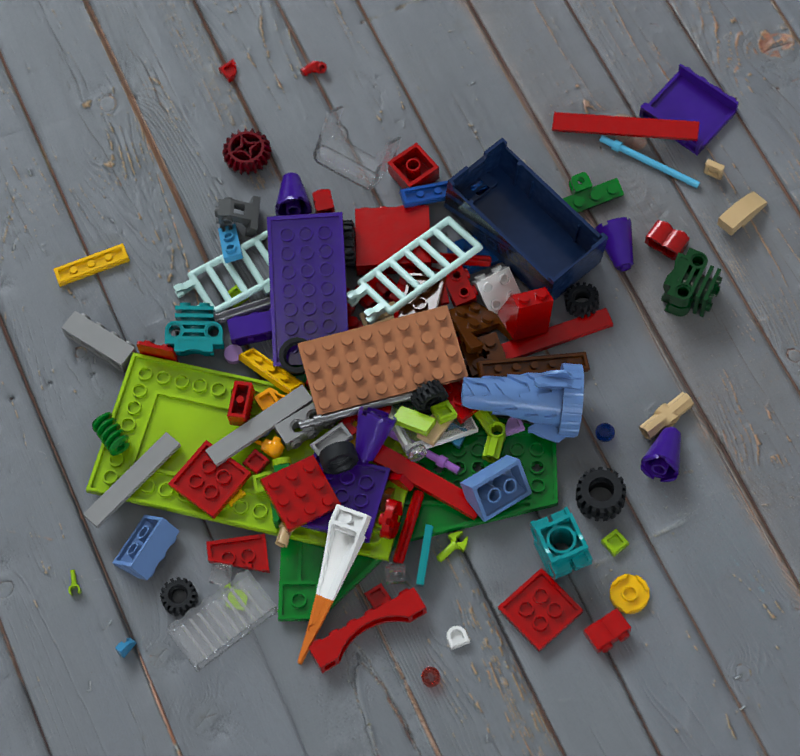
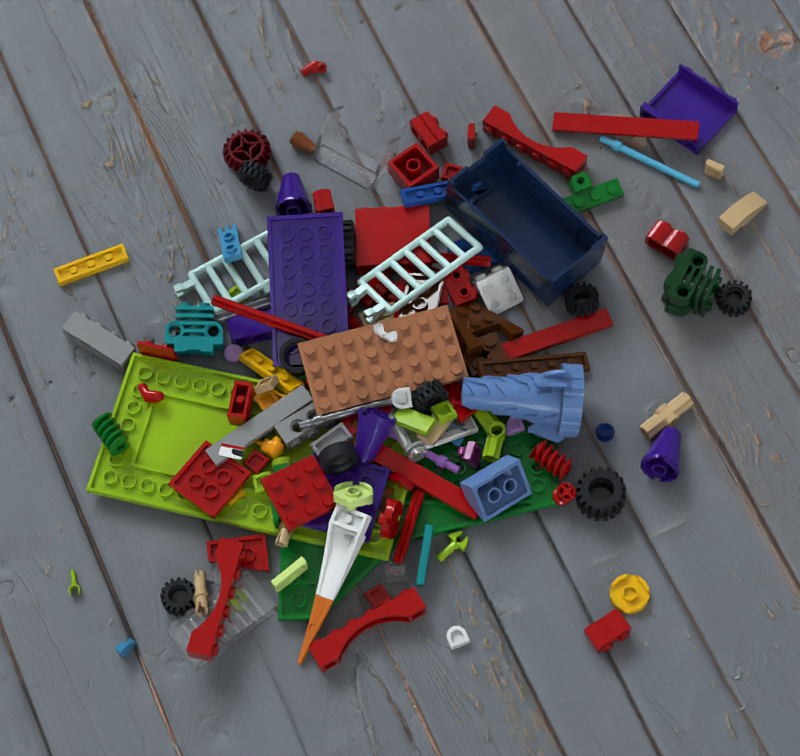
(132, 480): light grey tile -> none
(146, 546): medium blue slope -> none
(150, 396): none -> red arm
(201, 596): none -> tan pin
(205, 638): none -> red arch
(229, 70): red tile -> none
(231, 450): none -> sticker
(249, 219): dark grey tile -> none
(254, 176): none -> black tyre
(265, 318): none -> red axle
(266, 384): none -> tan tile
(289, 574): none -> yellowish green tile
(302, 142): none -> dark orange cone
(353, 495): none -> yellowish green plate
(379, 330): none -> white piece
(402, 398): none -> white tile
(427, 682): clear red bush -> none
(428, 132): none -> red brick
(449, 171): none -> red tile
(470, 454): none -> magenta tile
(471, 136): none -> red tile
(527, 313): red slope -> none
(540, 609): red plate -> none
(551, 460): none -> red piece
(560, 530): teal piece -> none
(564, 160): none -> red arch
(567, 490): none -> red wheel
(614, 542): lime tile -> none
(619, 242): dark purple cone -> none
(734, 288): none -> black tyre

